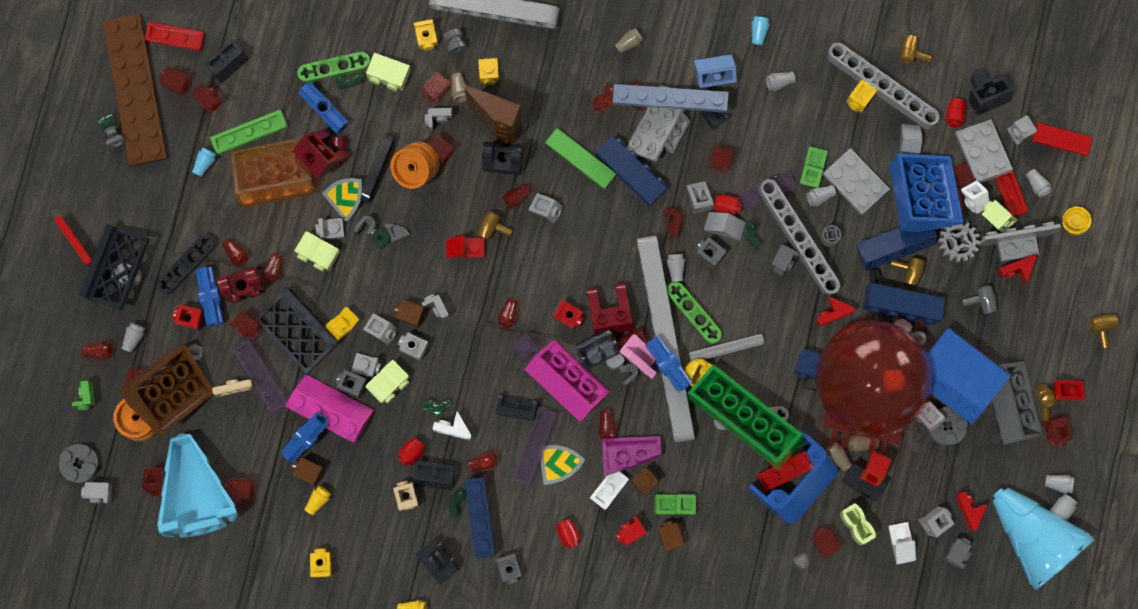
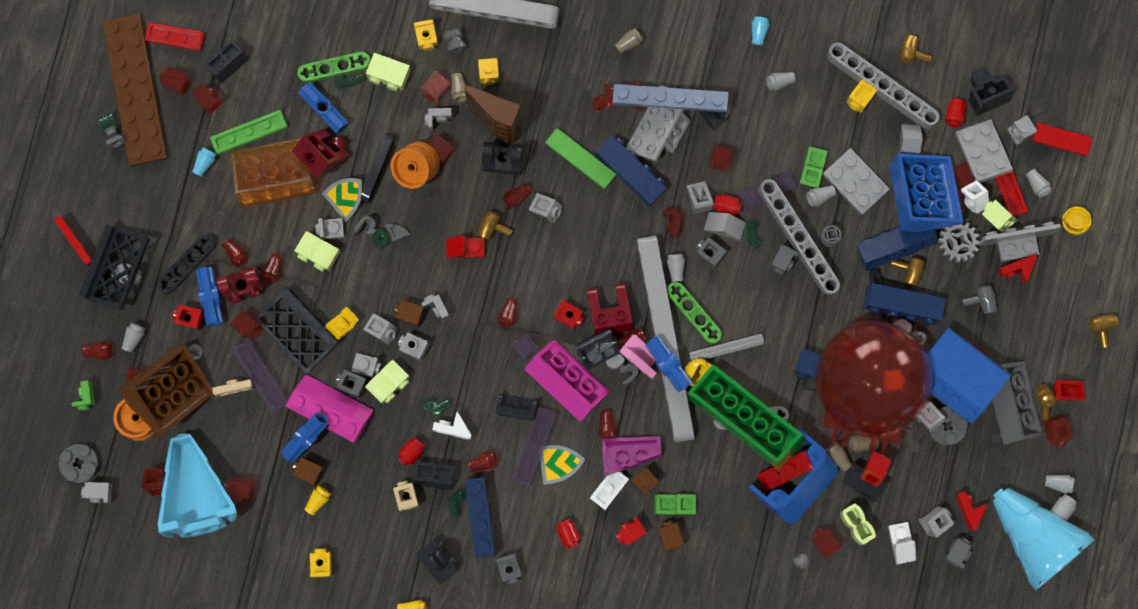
(715, 71): medium blue brick -> none
(838, 309): red slope -> none

